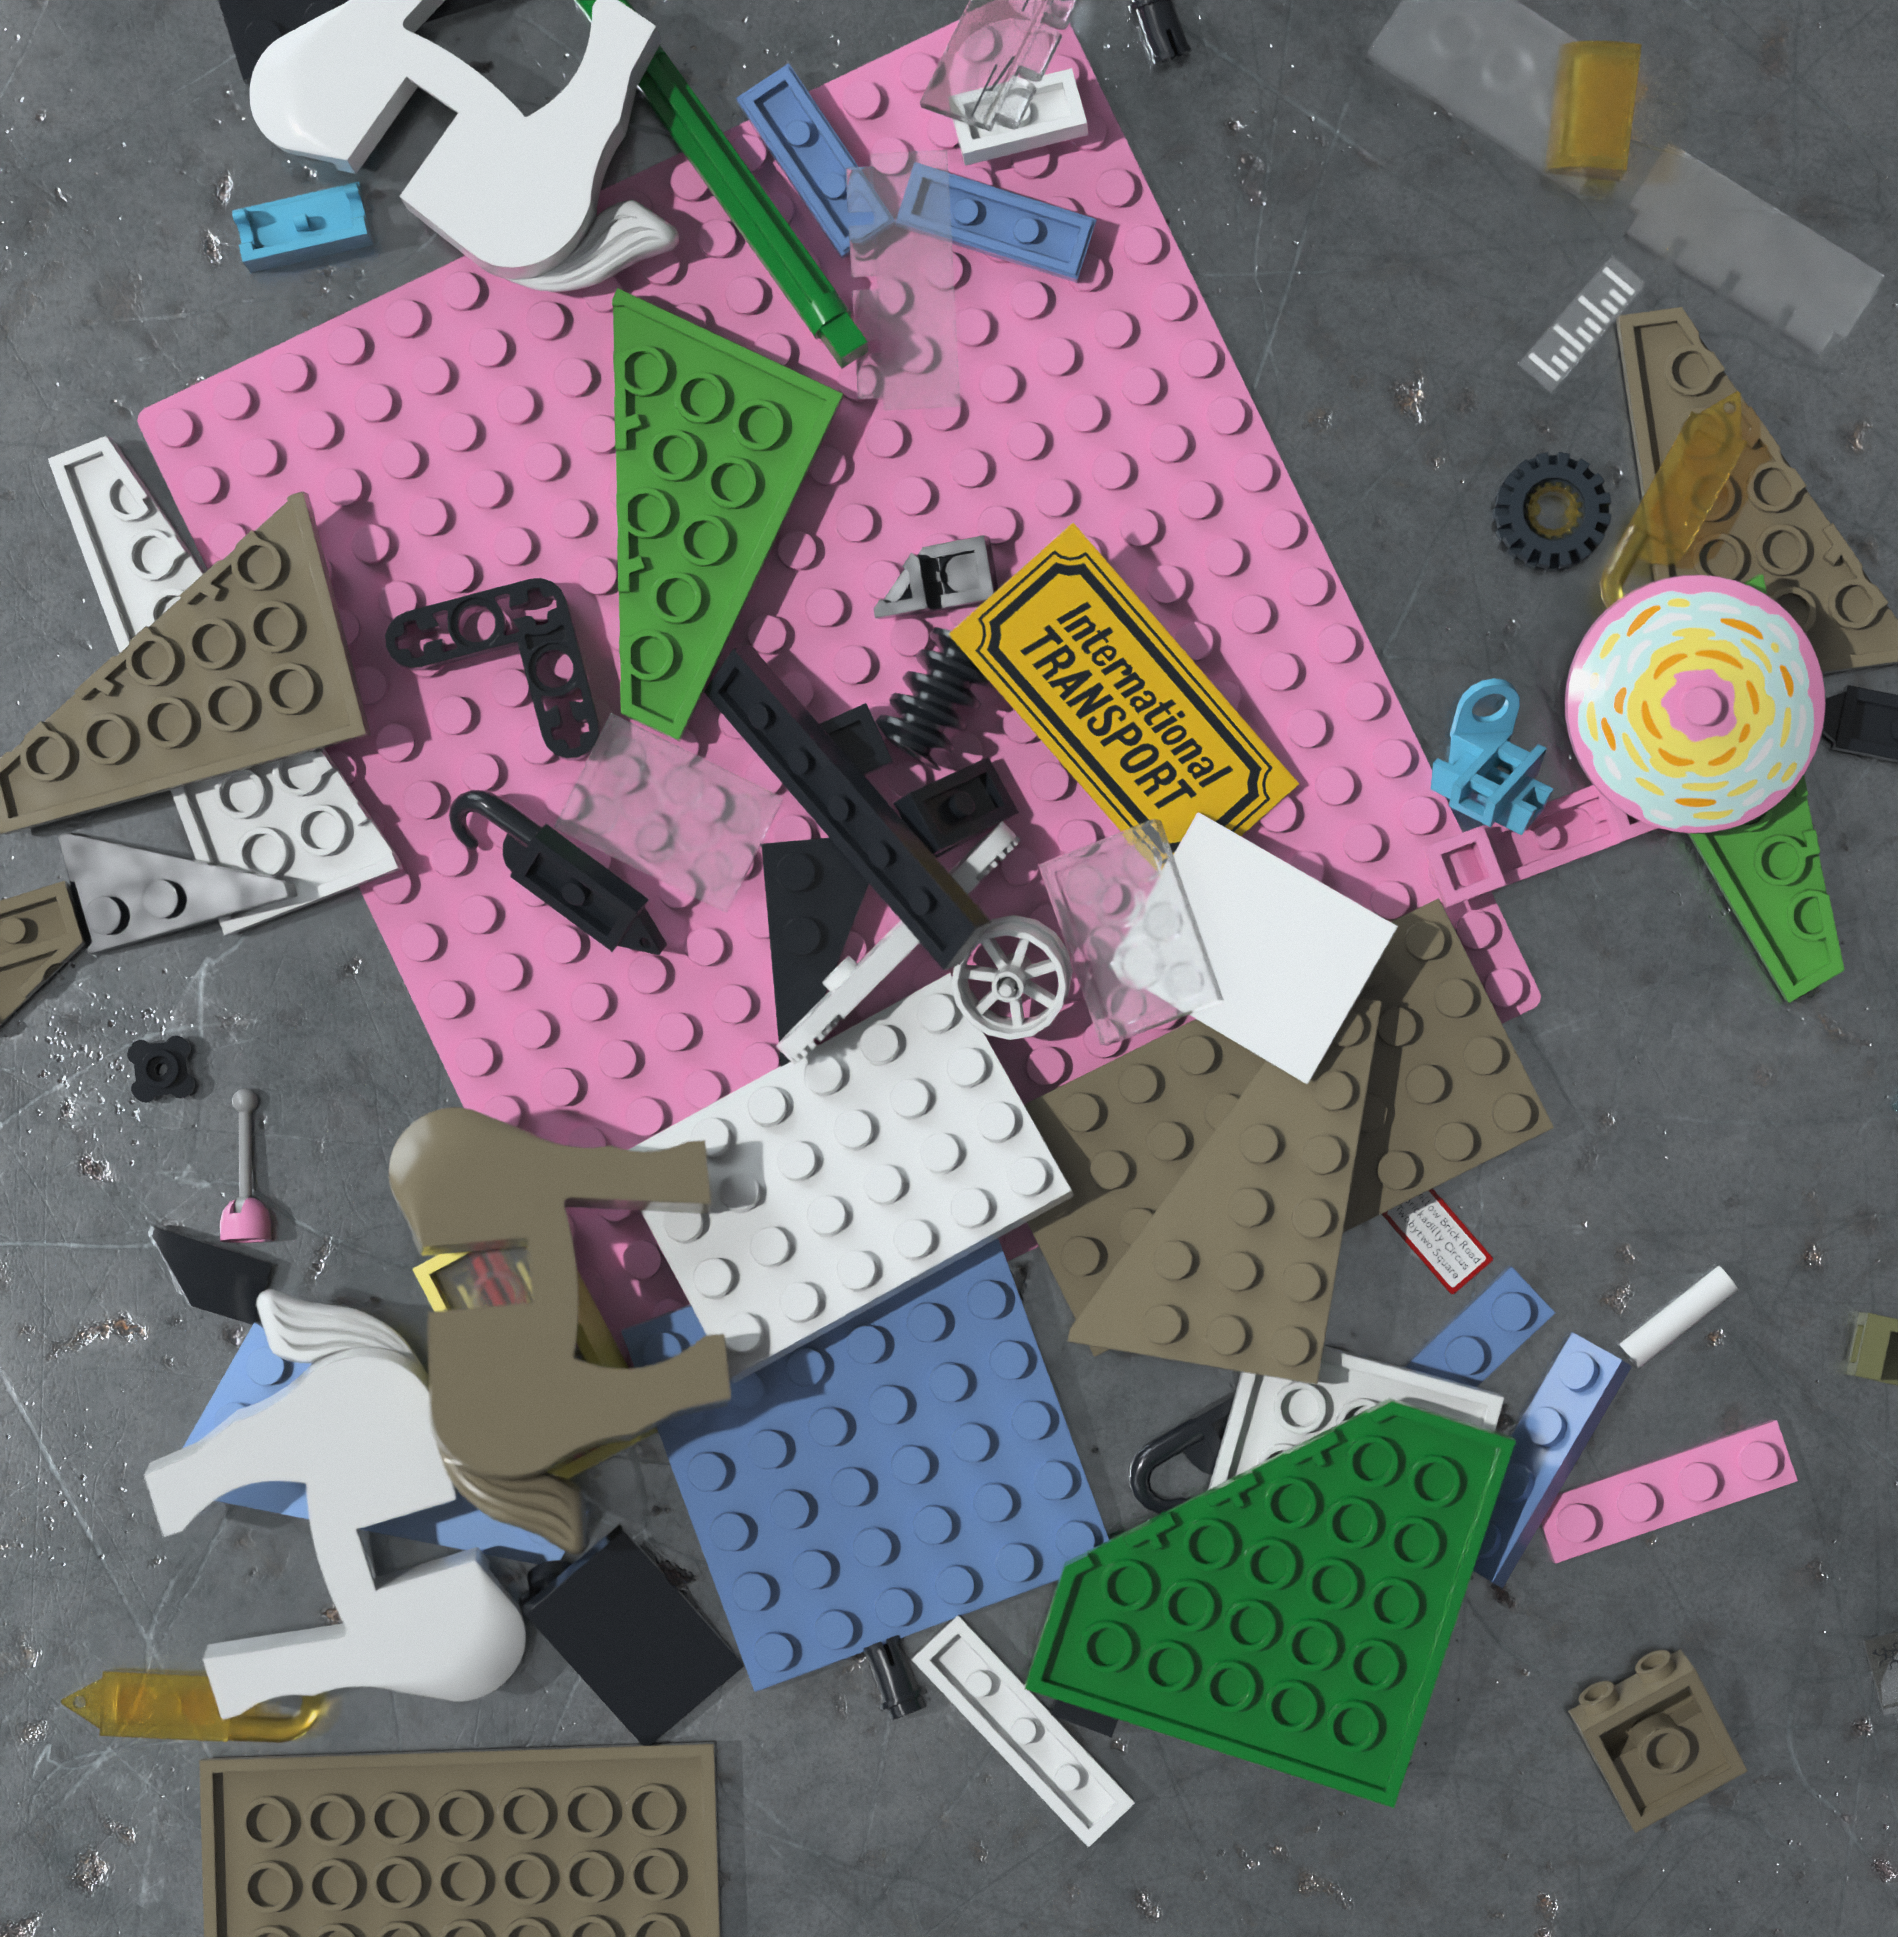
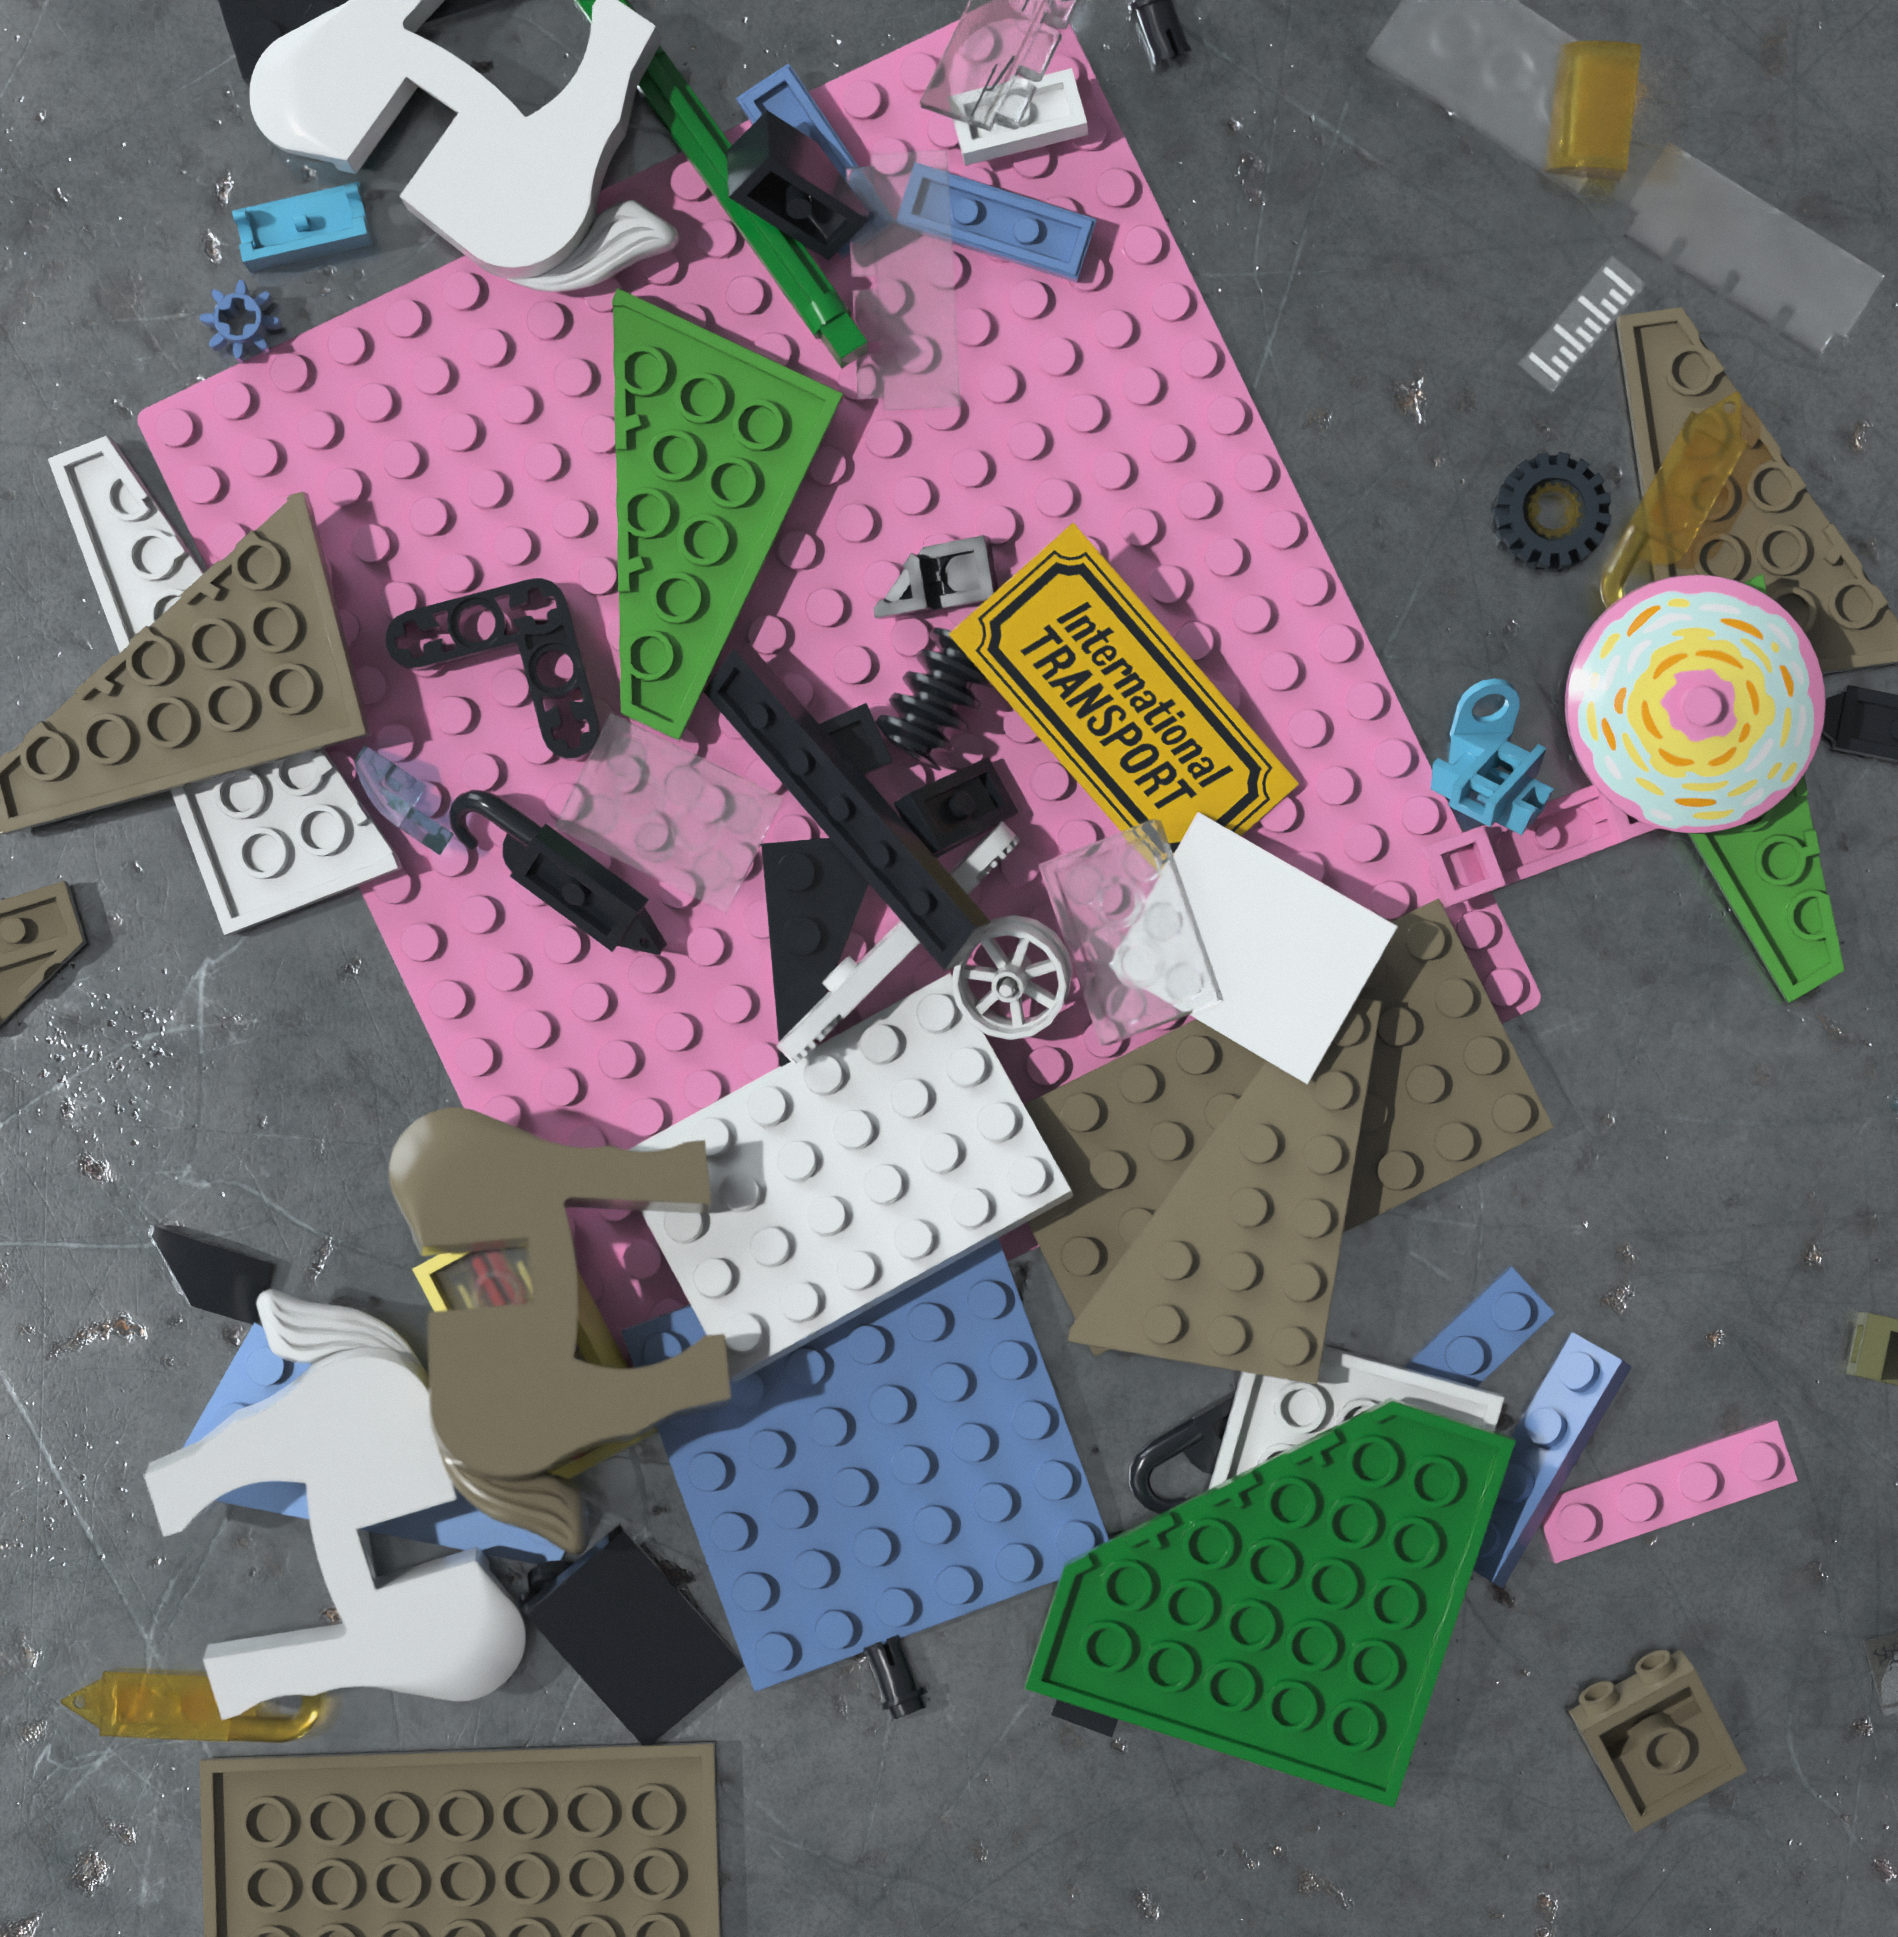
(141, 894): wing -> none
(174, 1081): black plate -> none
(228, 308): none -> medium blue gear
(245, 1217): hinge -> none
(395, 794): none -> clear light blue slope
(793, 186): none -> black slope
(1023, 1730): white plate -> none
(1439, 1239): white sticker -> none
(1678, 1317): white piece -> none

